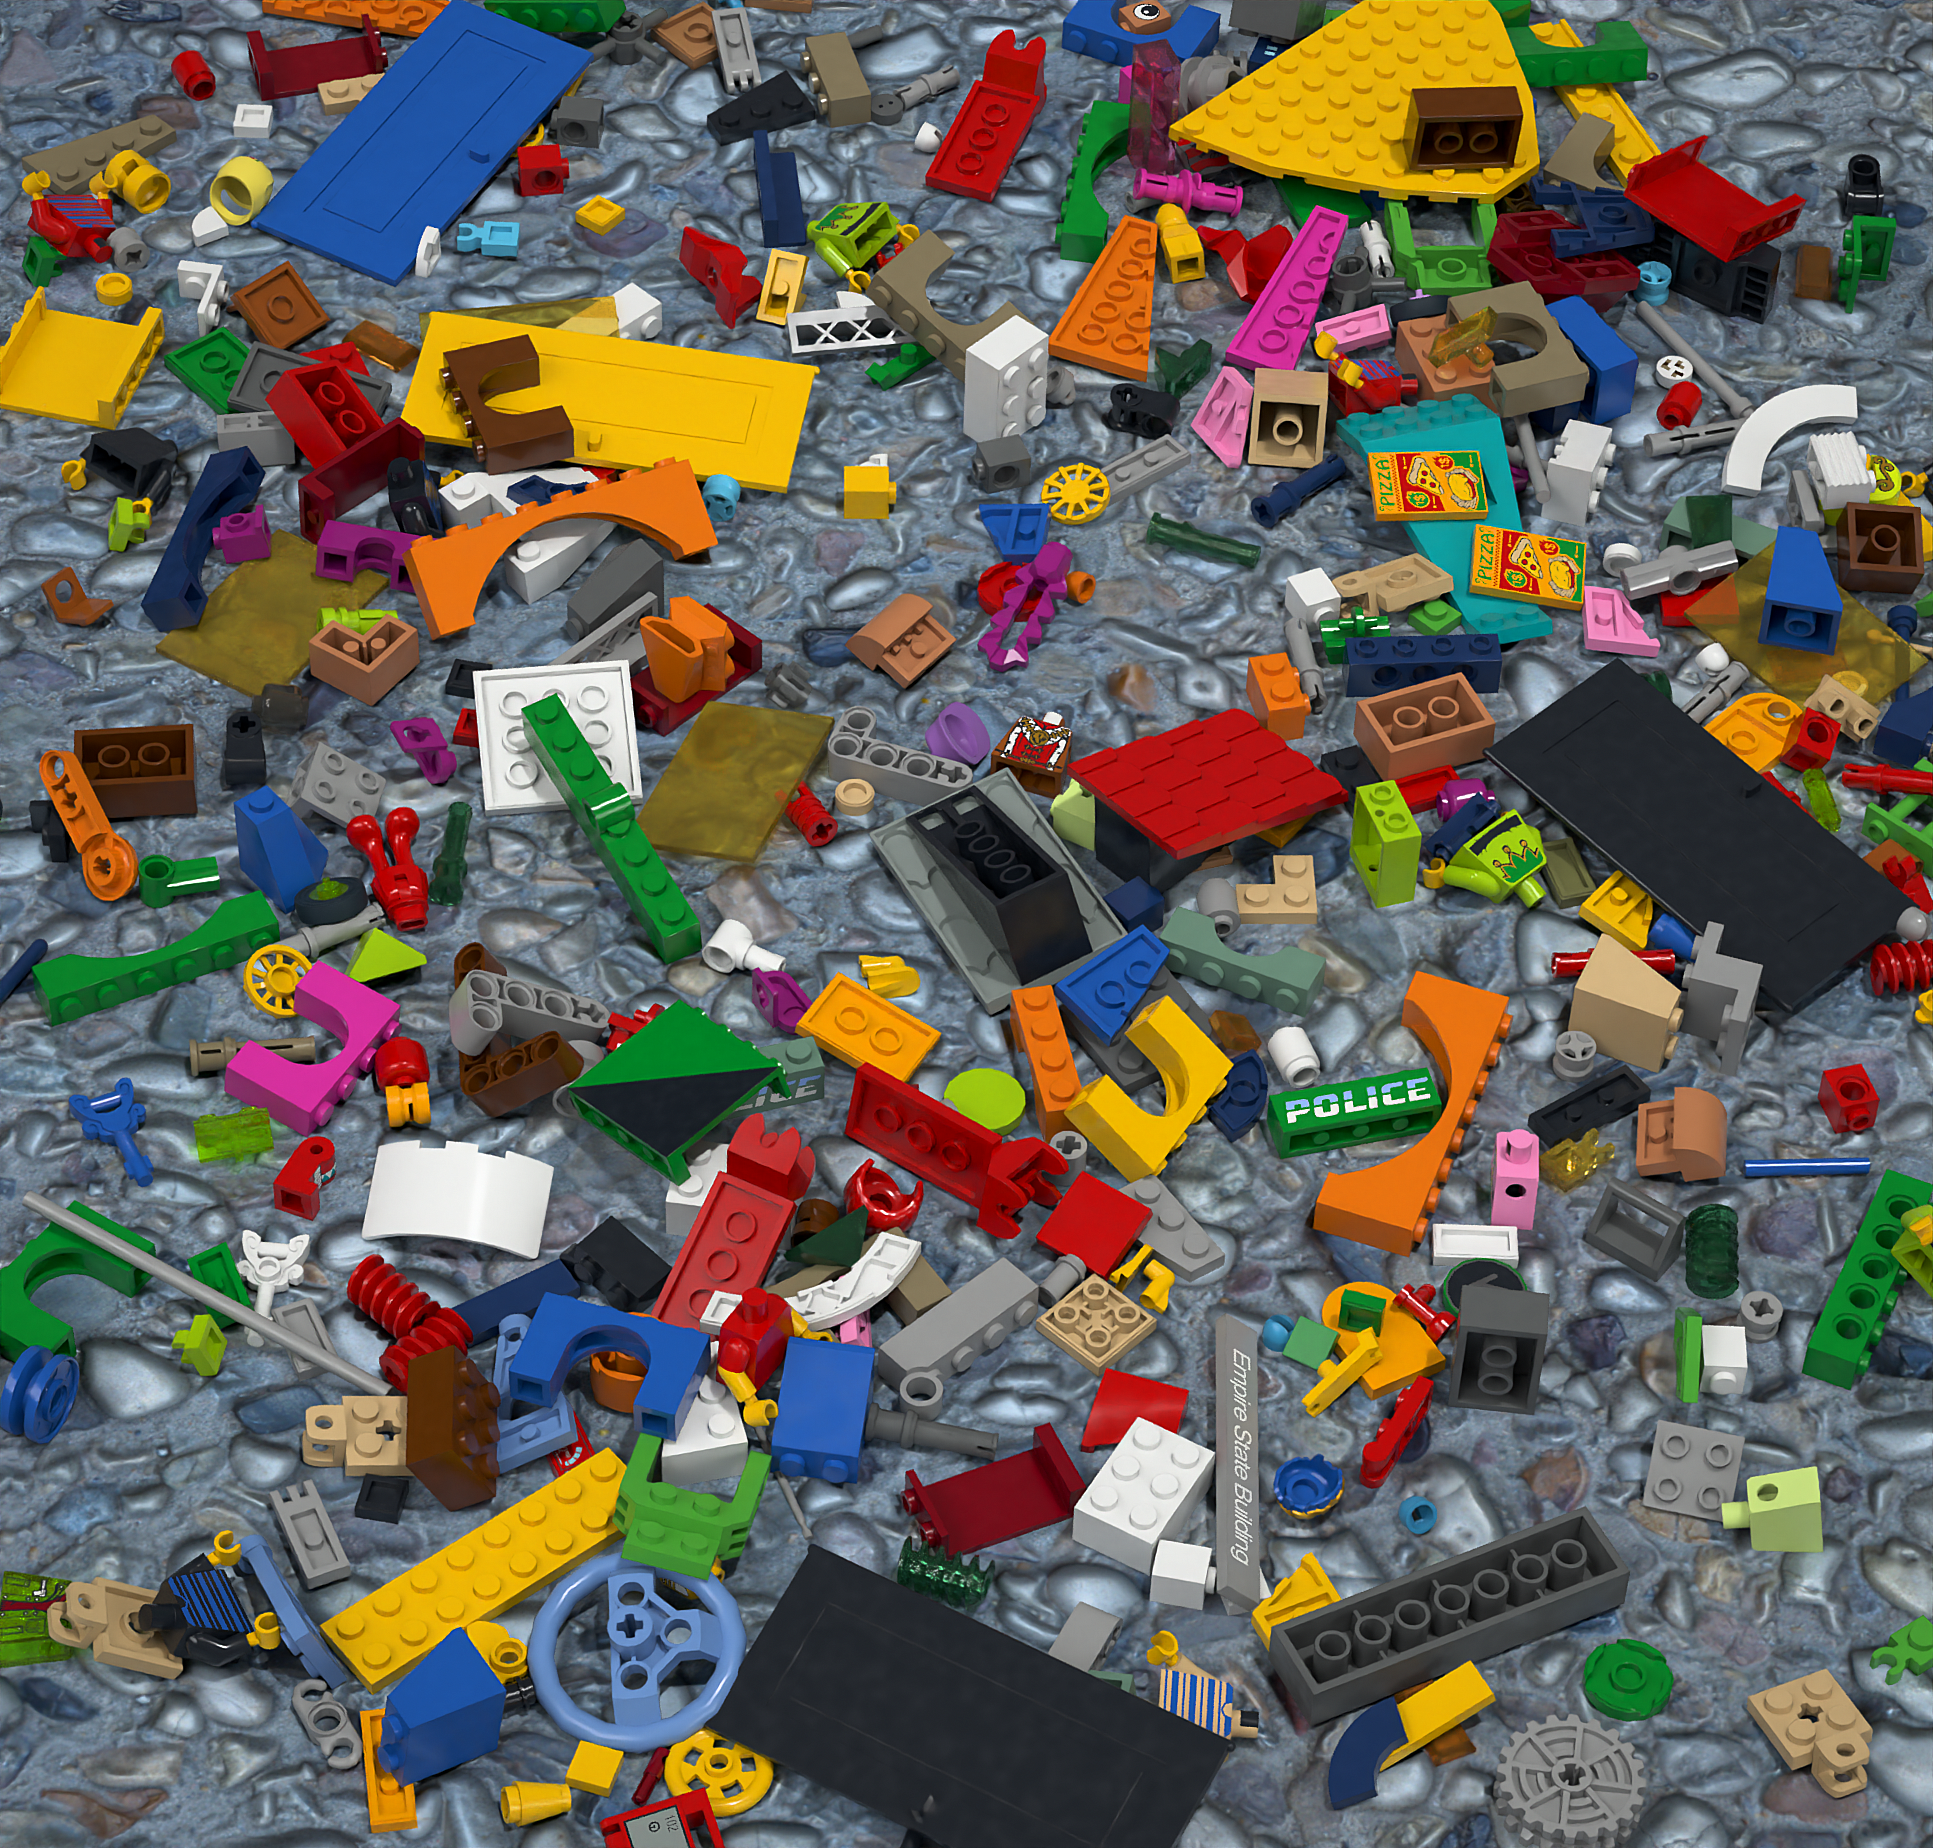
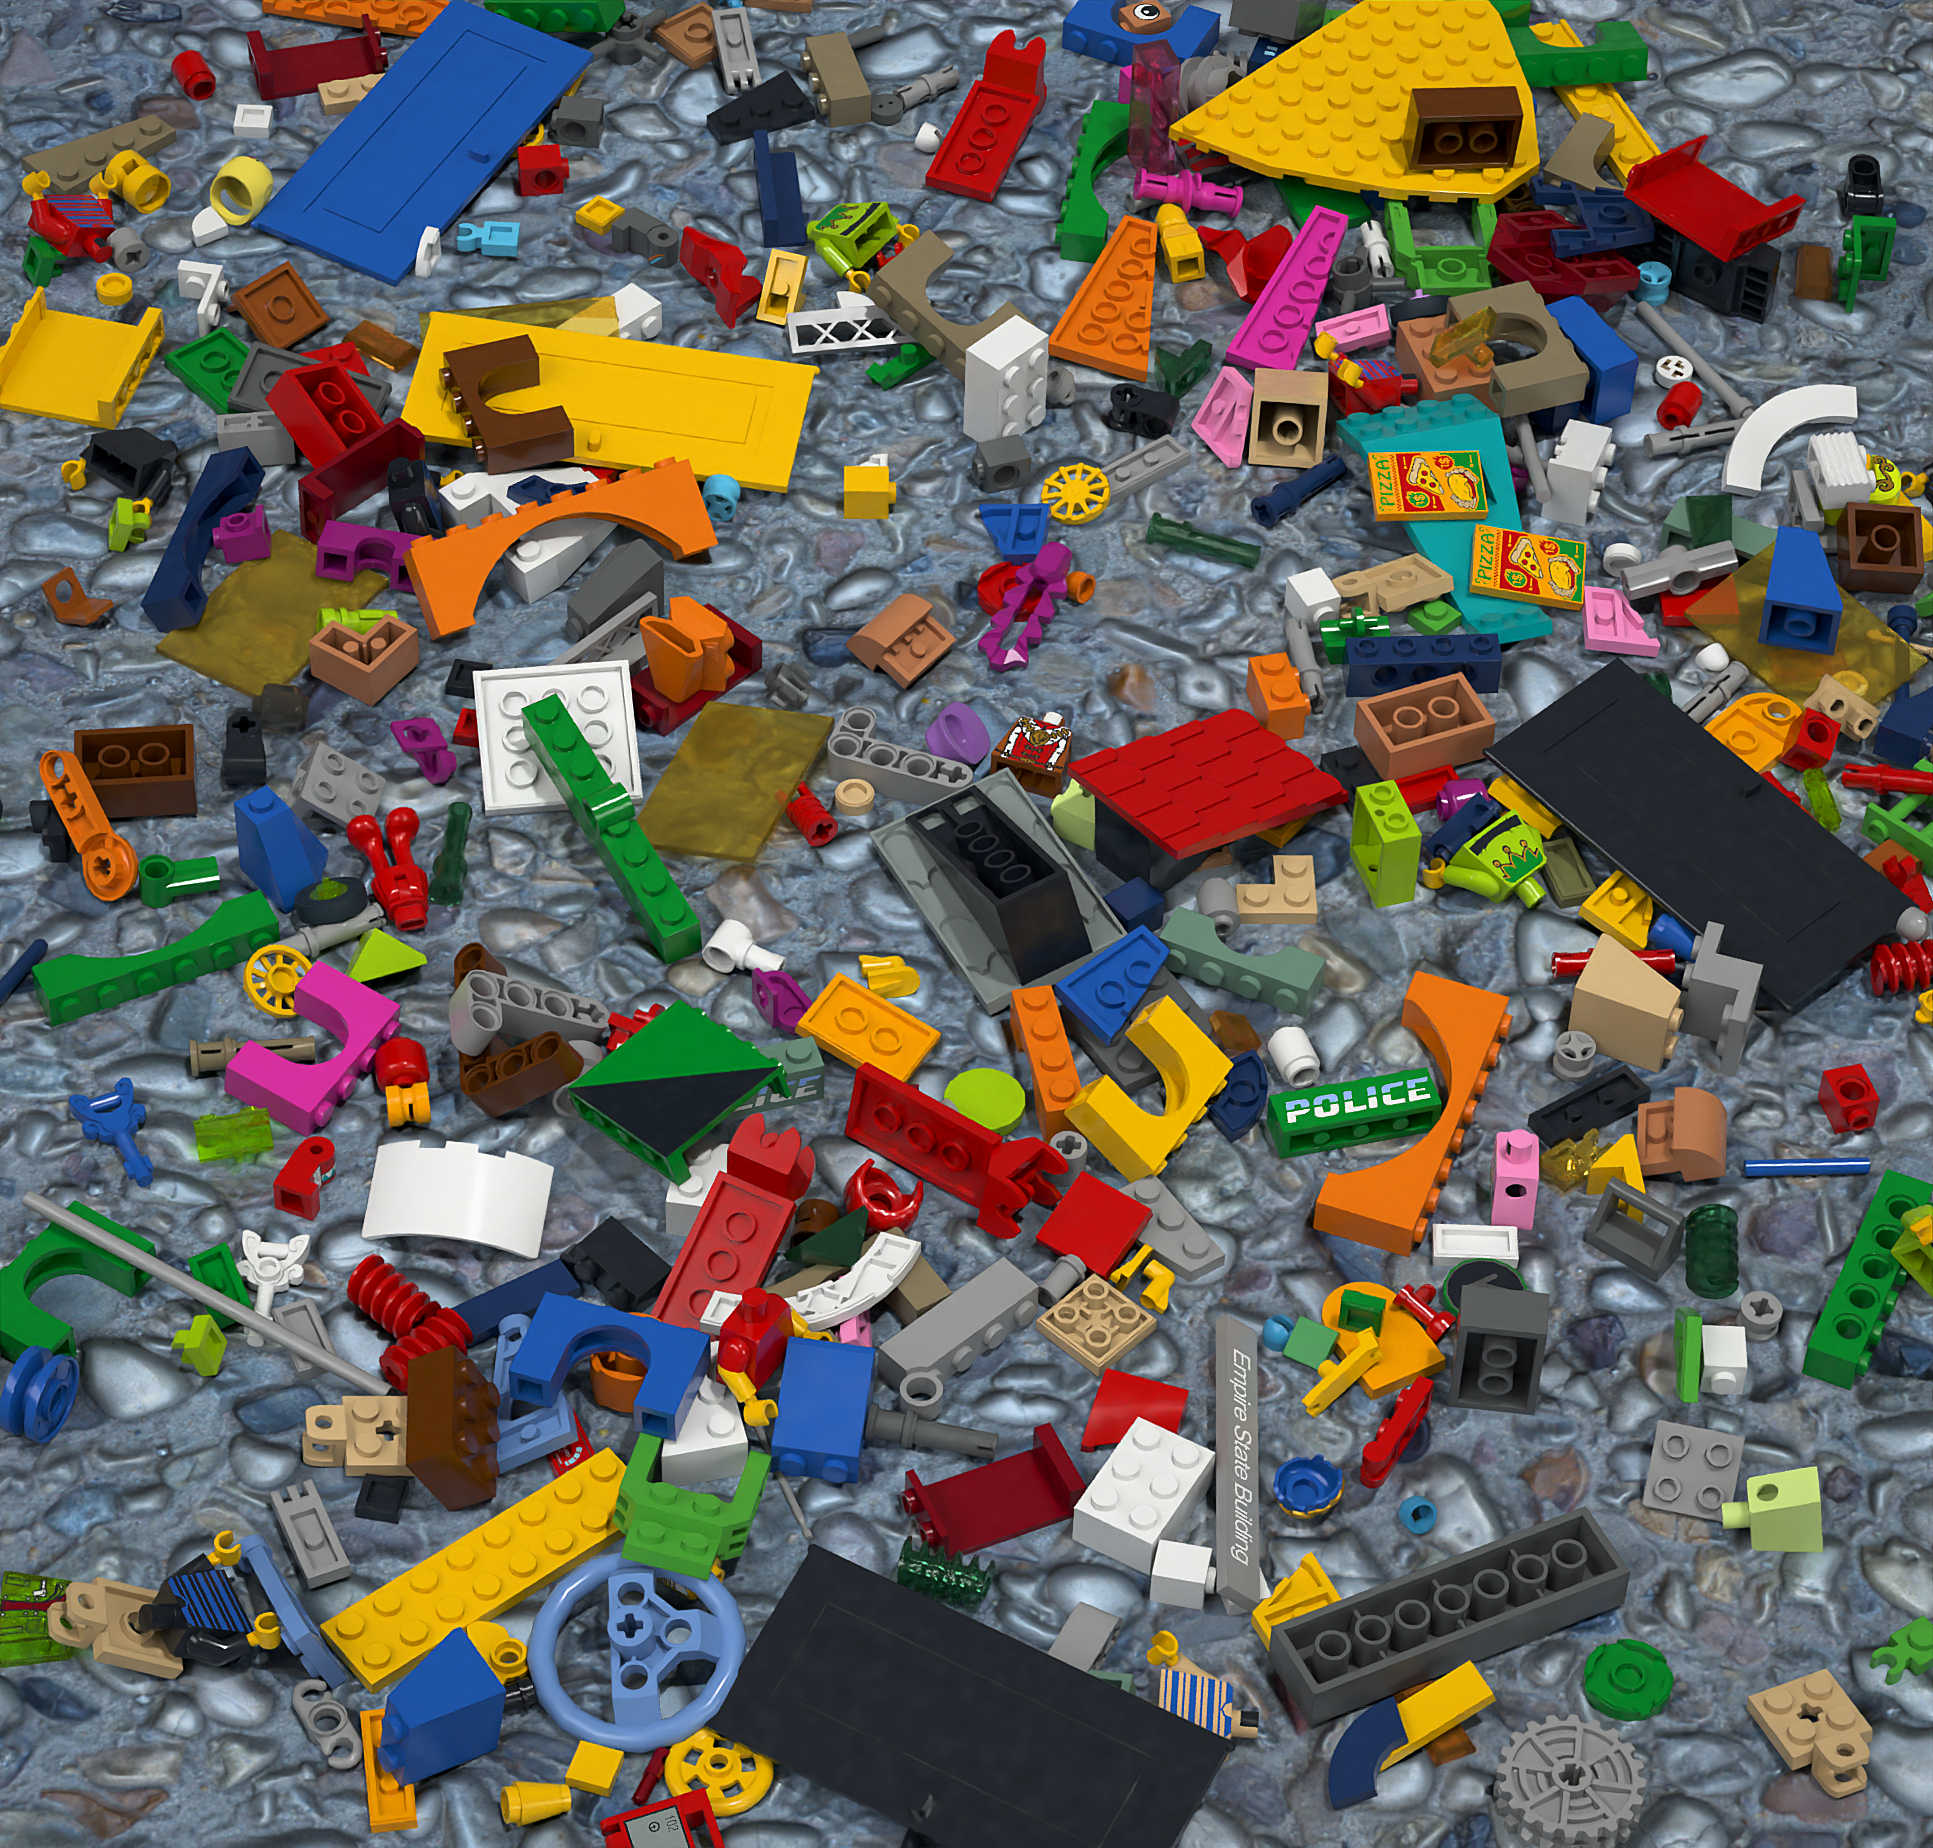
(646, 237): none -> dark grey leg
(1530, 810): none -> yellow wing
(1618, 1162): none -> yellow slope

